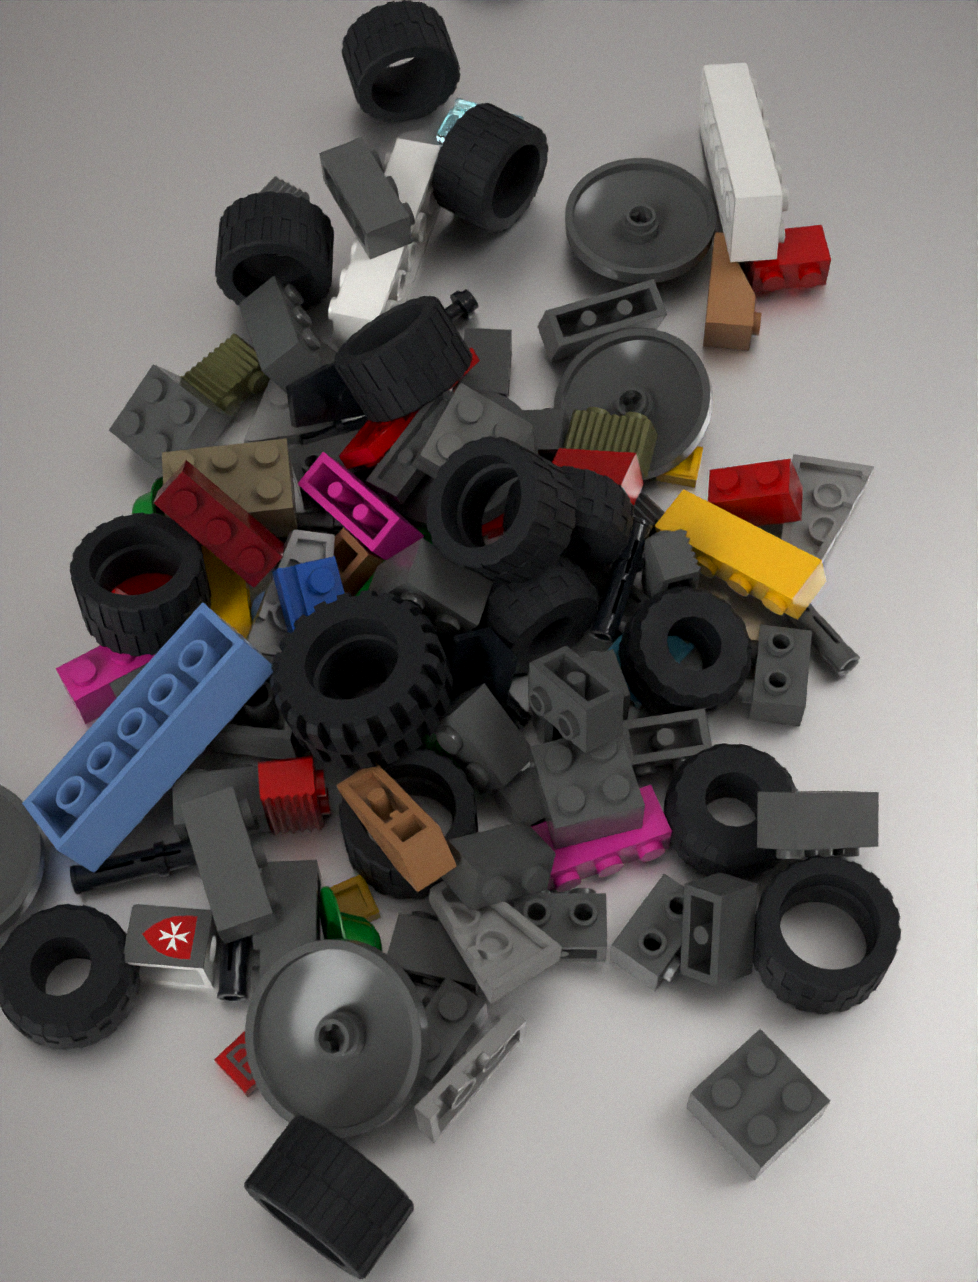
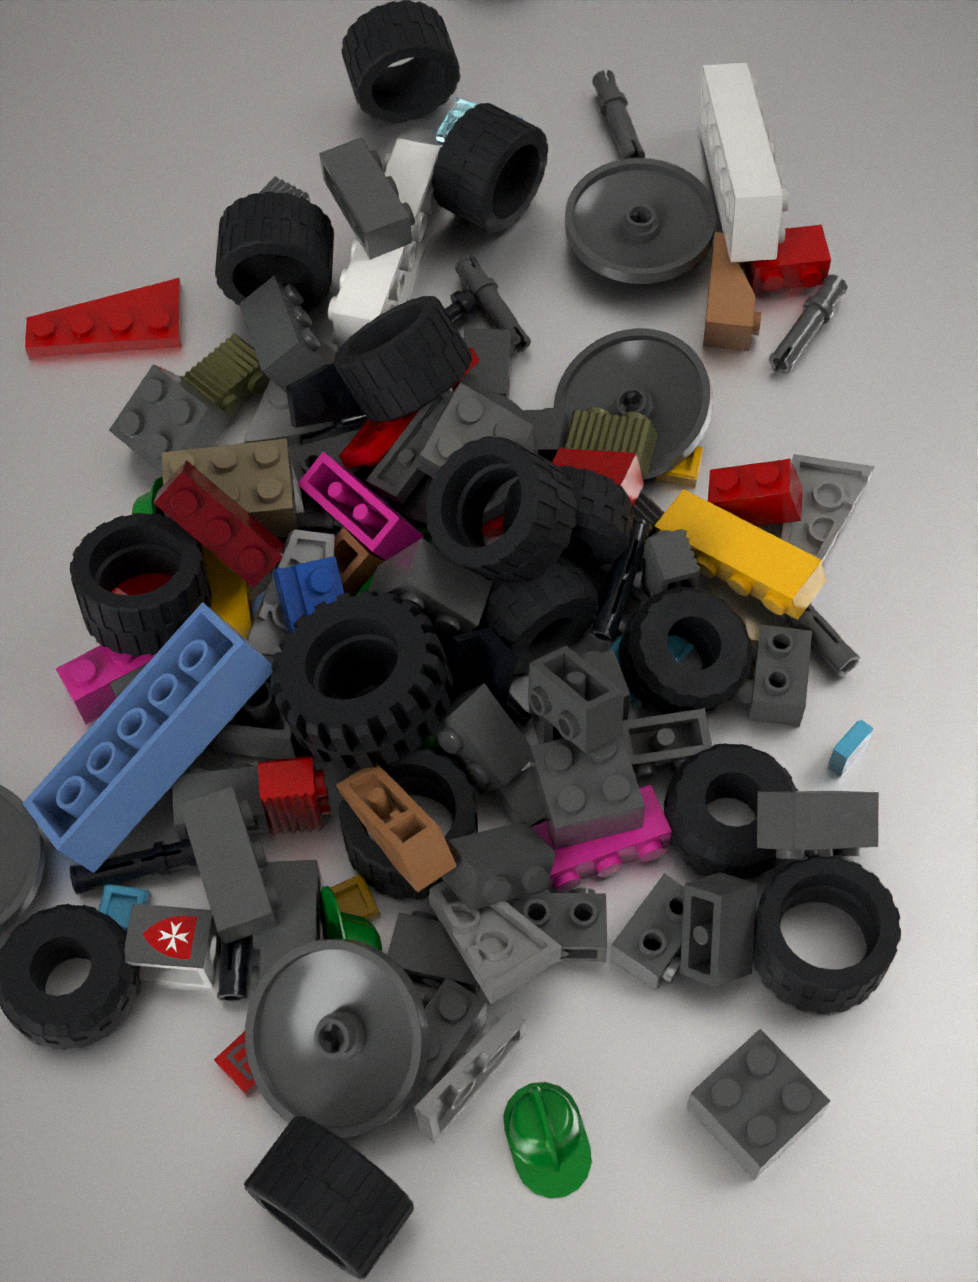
(119, 900): none -> medium azure tile
(120, 322): none -> red wing
(488, 298): none -> dark grey pin
(547, 1139): none -> green piece
(578, 324): dark grey brick -> none
(614, 107): none -> dark grey pin
(816, 311): none -> dark grey pin
(850, 747): none -> medium azure tile

